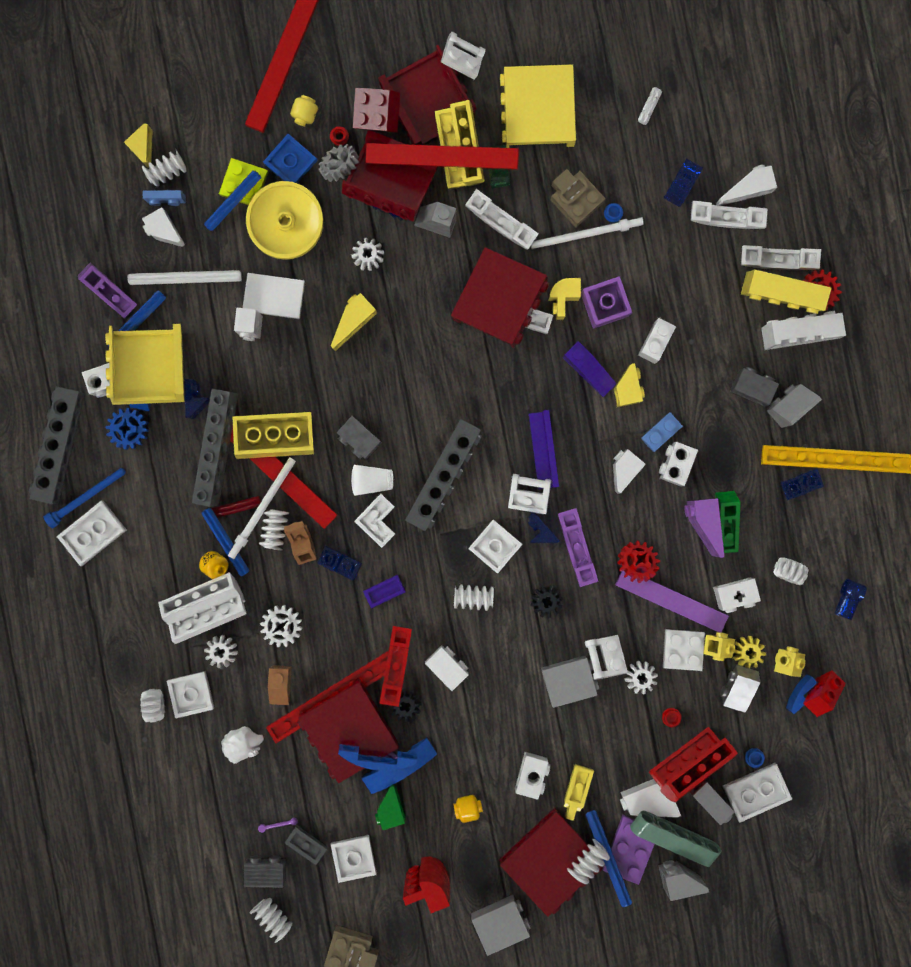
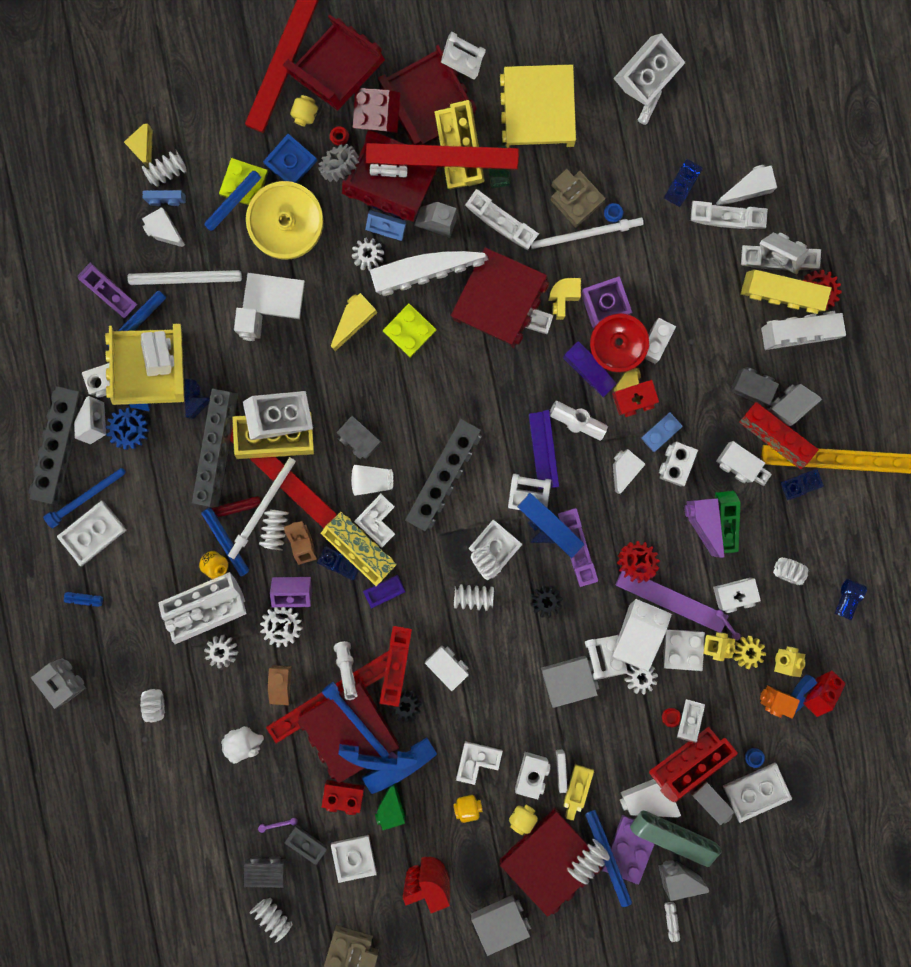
(58, 682): none -> light grey piece
(83, 599): none -> blue axle
(90, 421): none -> white slope
(156, 353): none -> white brick
(184, 619): none -> white axle
(190, 694): white plate -> none
(277, 414): none -> white slope
(291, 592): none -> medium lavender brick
(331, 692): none -> blue piece
(337, 64): none -> dark red panel
(343, 797): none -> red brick
(345, 662): none -> white pin
(358, 548): none -> light yellow brick
(385, 225): none -> medium blue plate
(388, 170): none -> white axle
(409, 330): none -> neon yellow plate
(421, 268): none -> white slope
(475, 756): none -> white plate
(485, 562): none -> white gear
(523, 819): none -> light yellow head
(550, 525): none -> blue slope
(561, 771): none -> white tile
(578, 420): none -> white piece
(624, 356): none -> red dish
(624, 397): none -> red brick
(641, 634): none -> white slope
(649, 69): none -> white slope
(672, 921): none -> white axle
(691, 721): none -> white plate
(735, 635): none -> medium lavender hinge
(740, 688): brick -> none
(743, 464): none -> white brick
(778, 435): none -> red brick
(778, 702): none -> orange brick
(783, 252): none -> white slope

